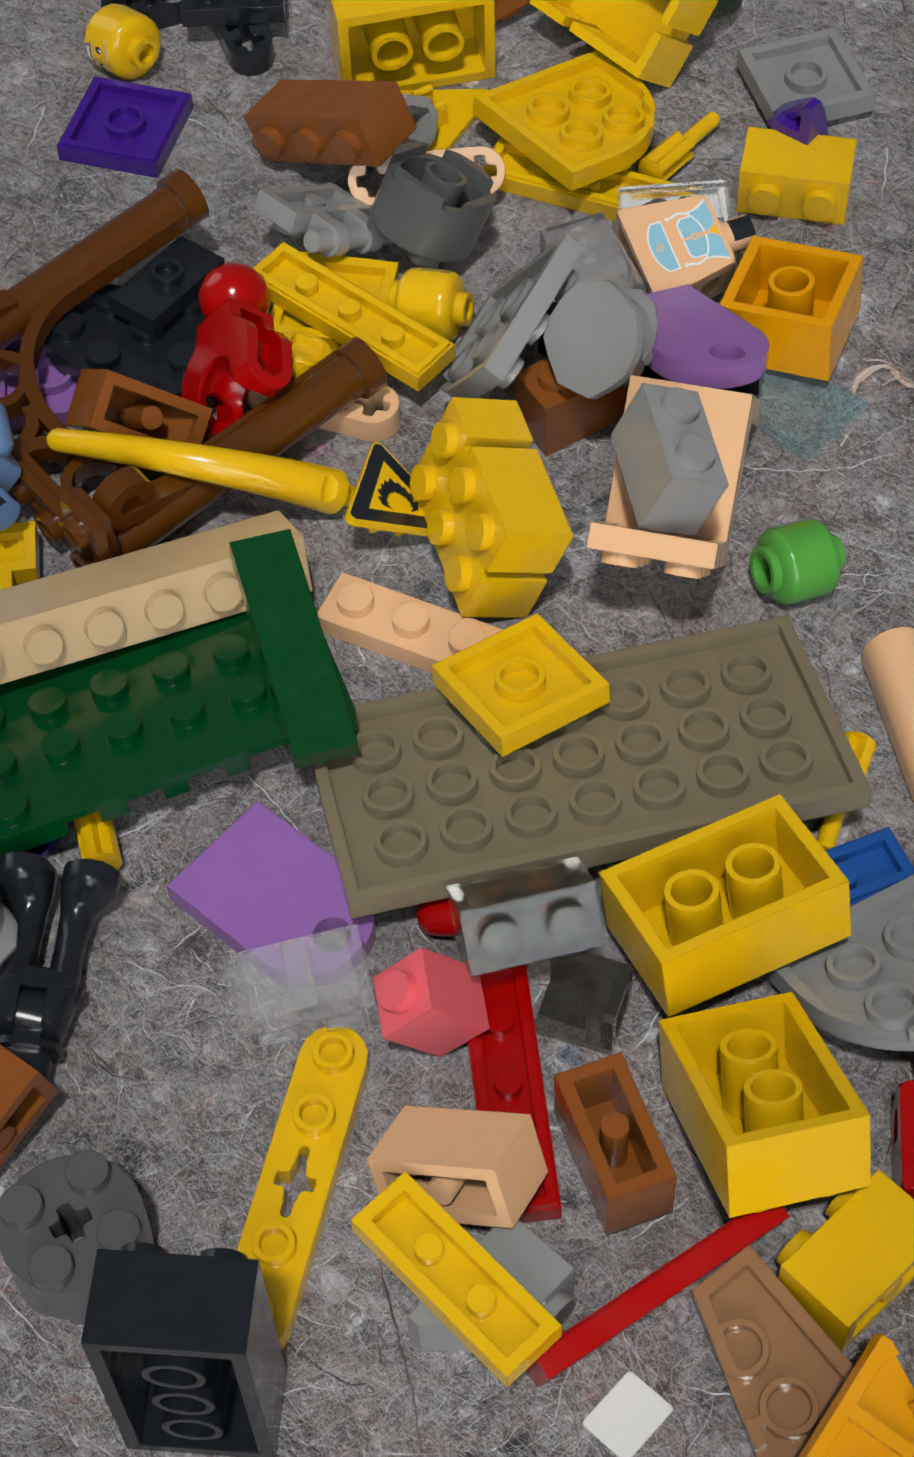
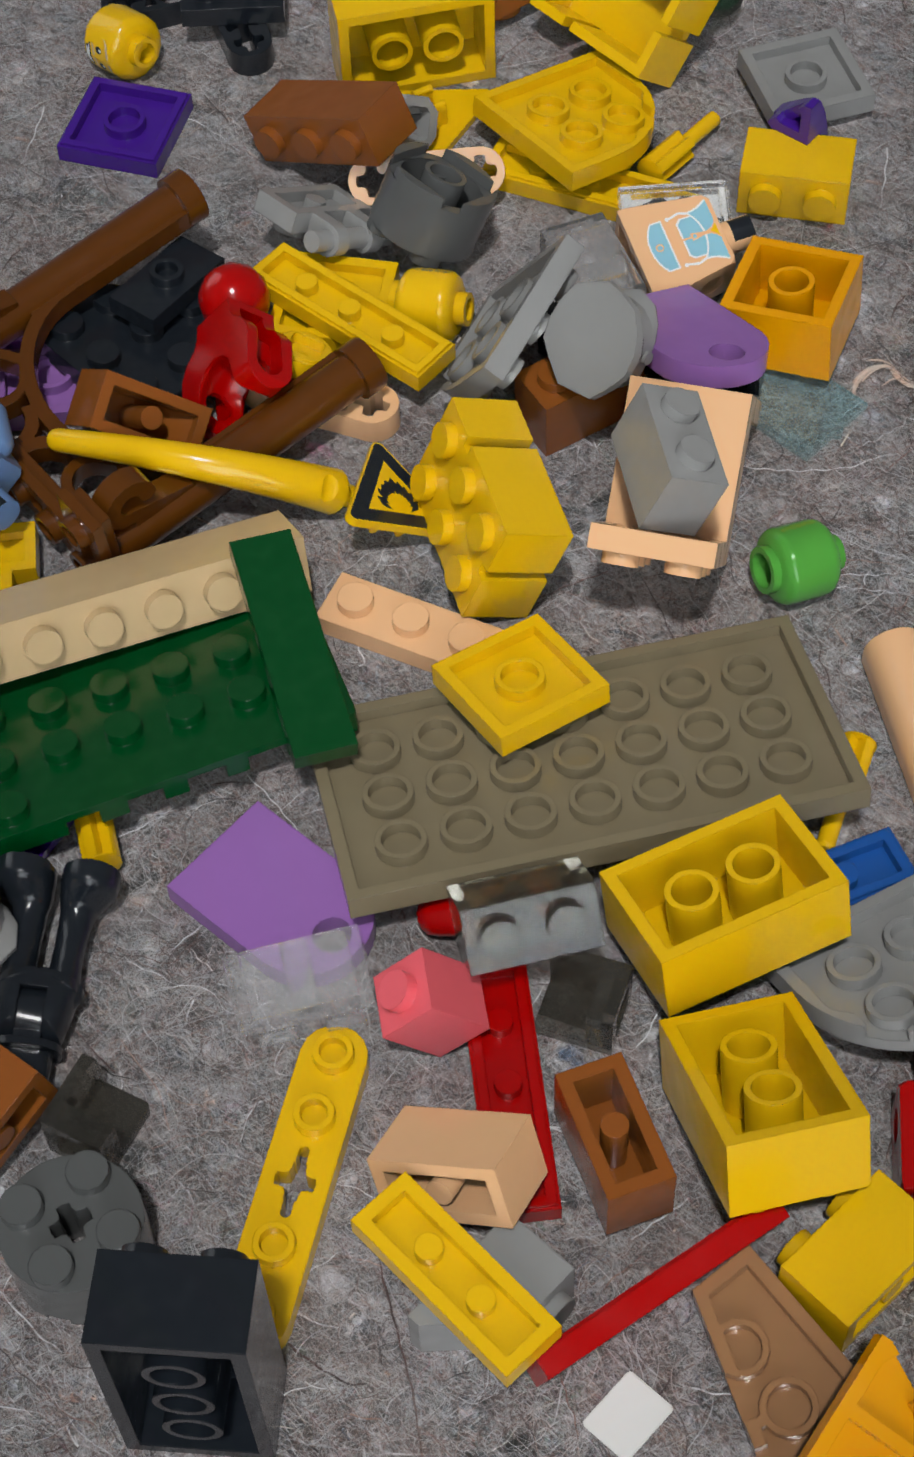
(92, 1114): none -> clear smoke panel

